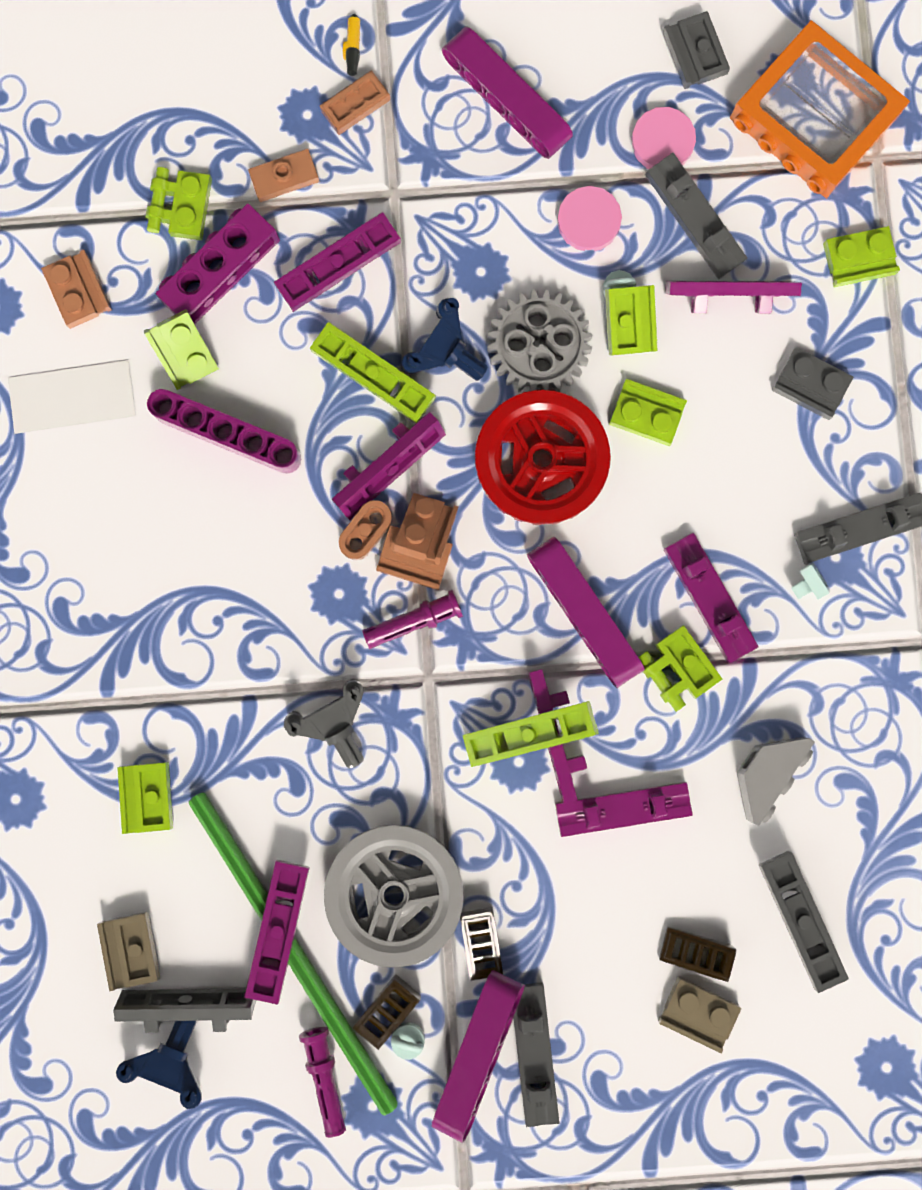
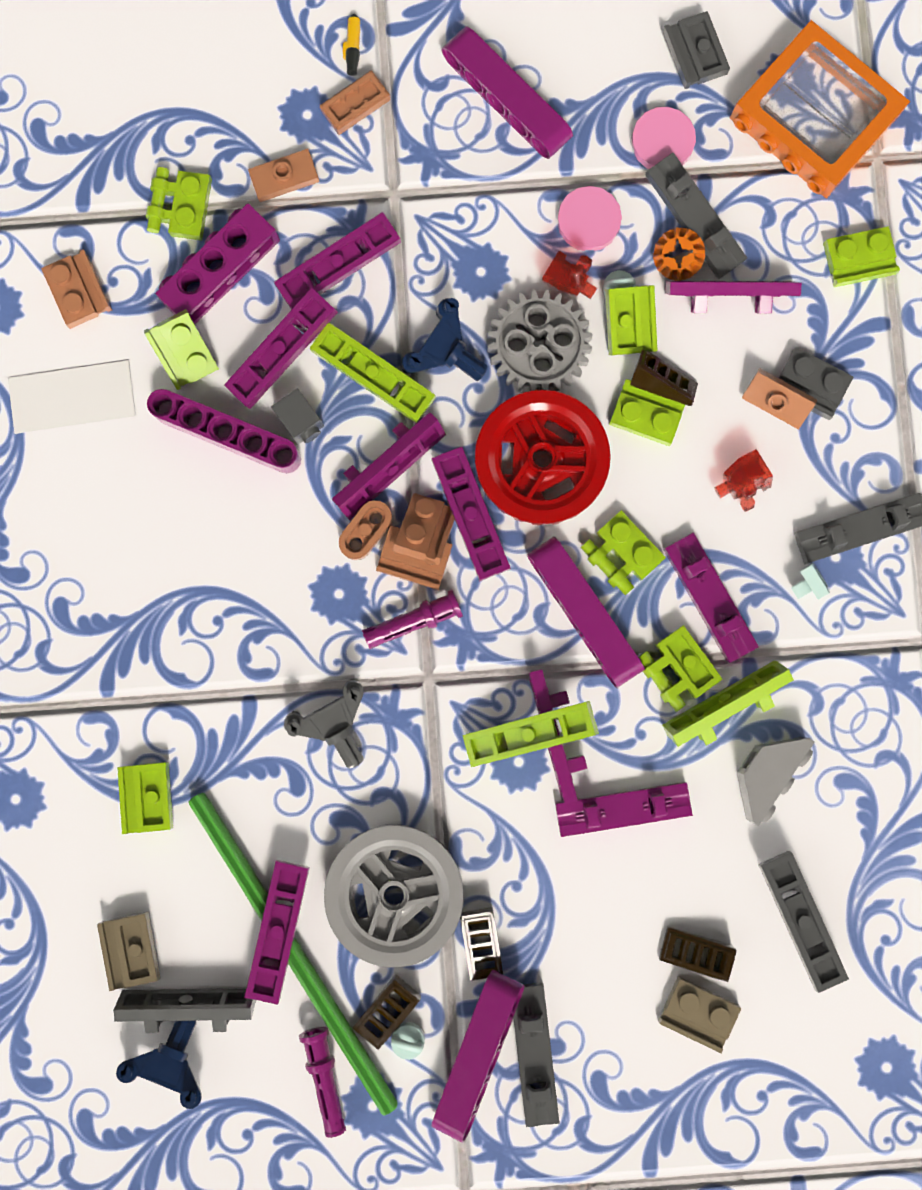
(280, 348): none -> magenta hinge
(298, 417): none -> dark grey brick
(470, 513): none -> magenta hinge
(568, 277): none -> clear red piece
(631, 548): none -> lime plate
(662, 379): none -> dark brown slope
(690, 264): none -> orange gear
(726, 703): none -> lime hinge
(745, 478): none -> clear red piece
(779, 398): none -> nougat plate

